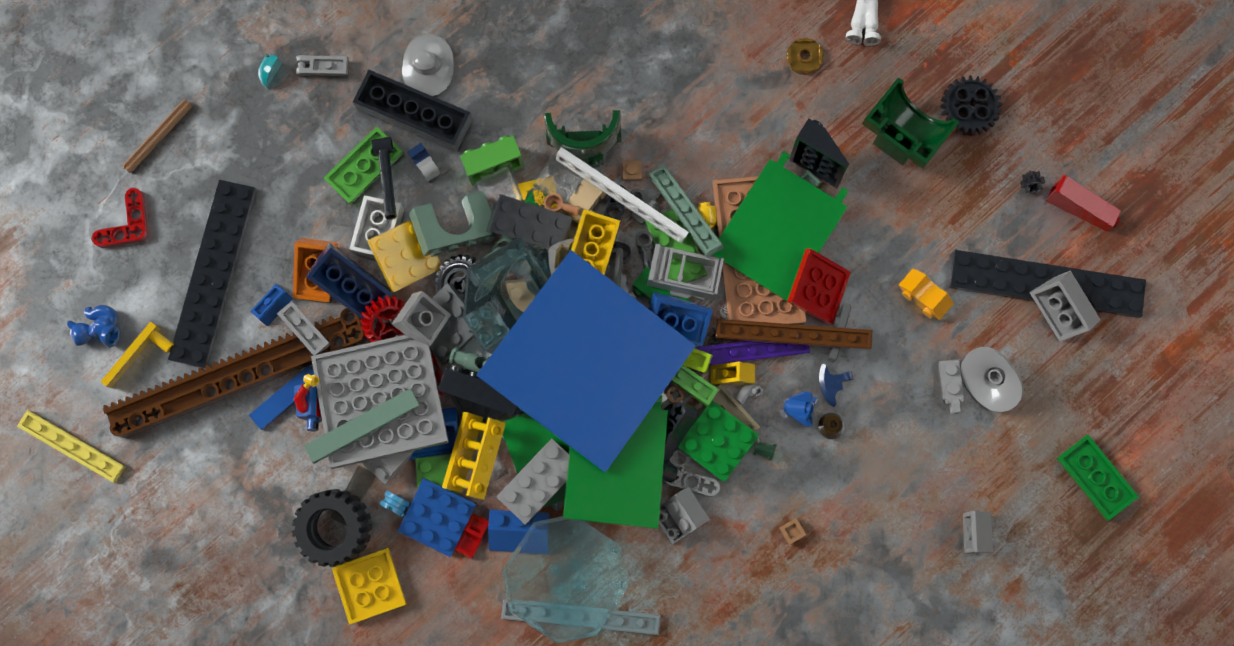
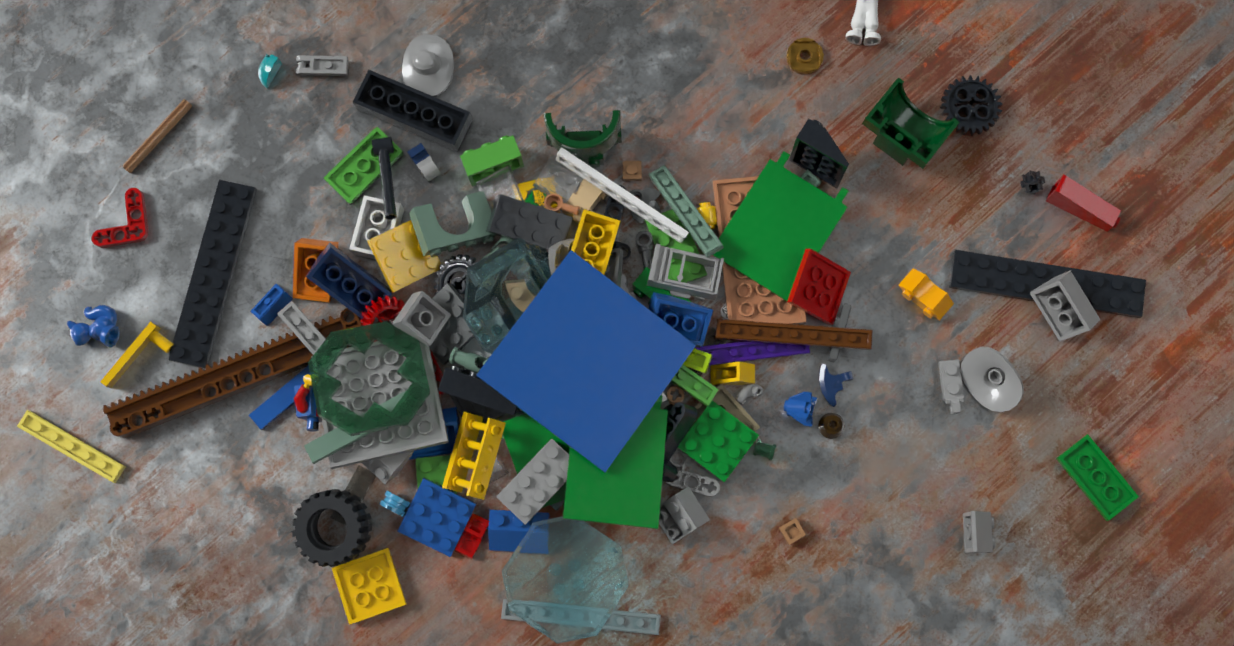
(377, 417): none -> clear green plate

